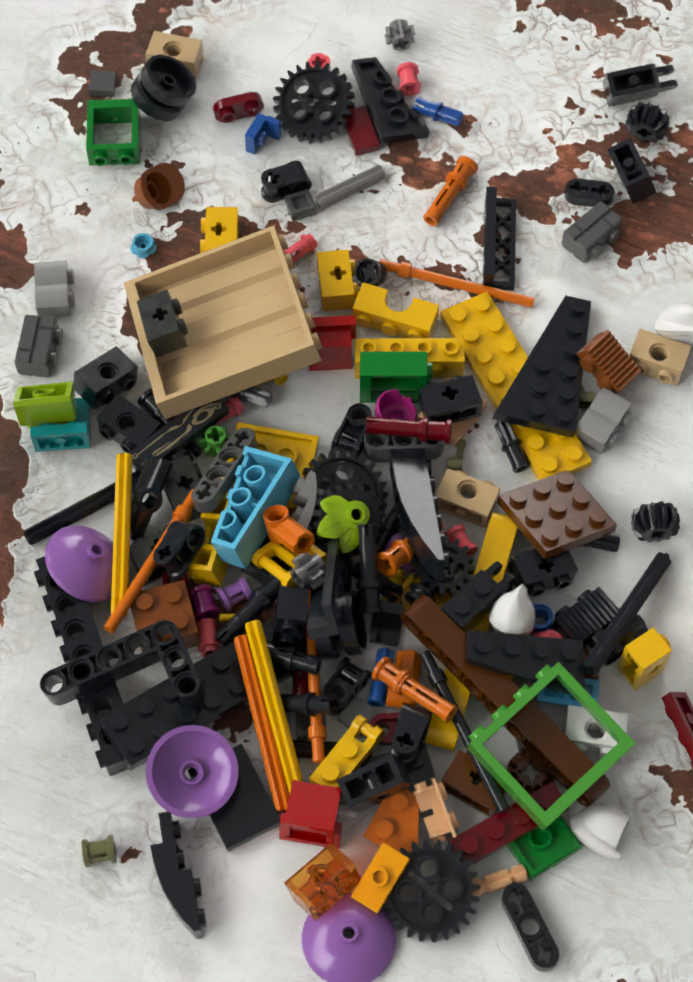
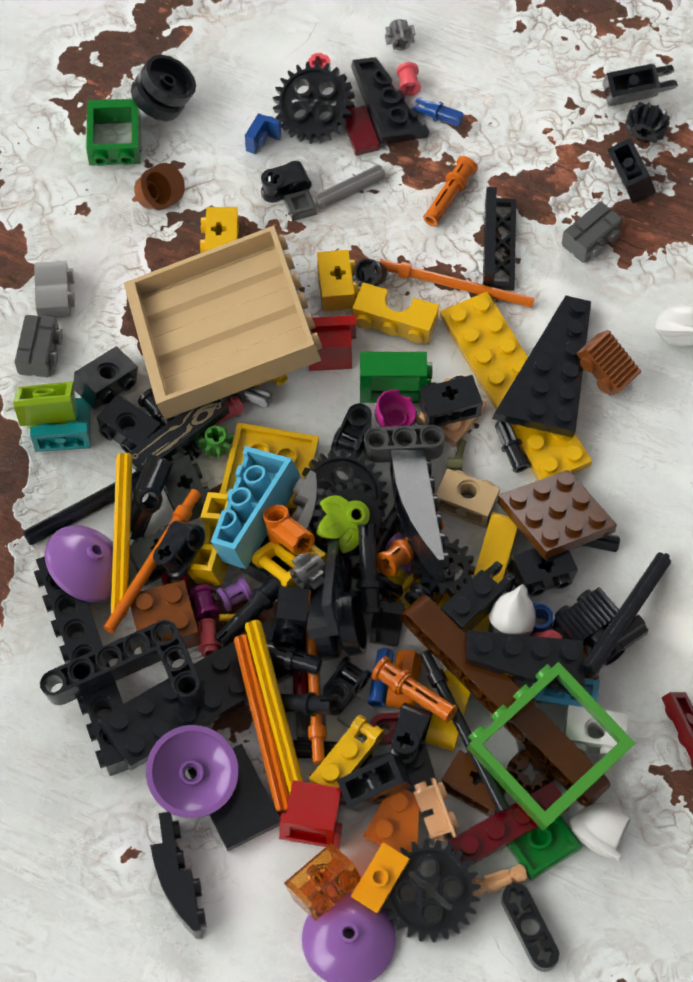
(99, 851): olive bush -> none
(102, 83): dark grey tile -> none
(141, 240): medium azure plate -> none
(162, 323): pearl dark grey brick -> none
(182, 48): tan brick -> none
(217, 490): dark grey beam -> none
(238, 107): dark red plate -> none
(302, 247): coral pin -> none
(423, 429): dark red pin -> none
(444, 353): yellow brick -> none
(458, 532): coral bush -> none
(586, 398): olive hand -> none
(588, 192): black beam -> none
(603, 420): light grey brick -> none
(644, 658): yellow brick -> none
(655, 521): black gear -> none
(671, 352): tan brick -> none

